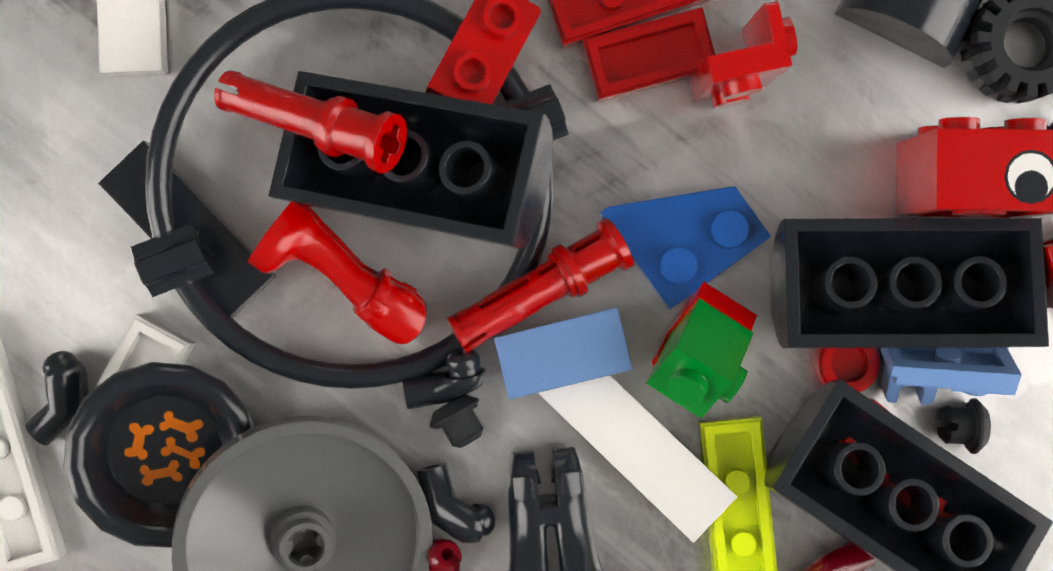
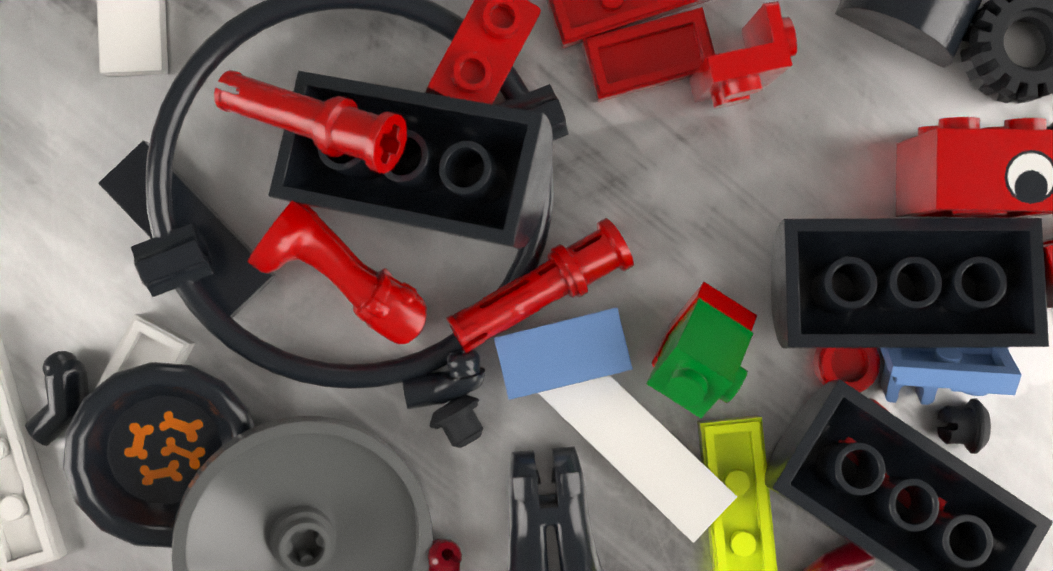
(448, 512): black arm -> none
(687, 238): blue wing -> none

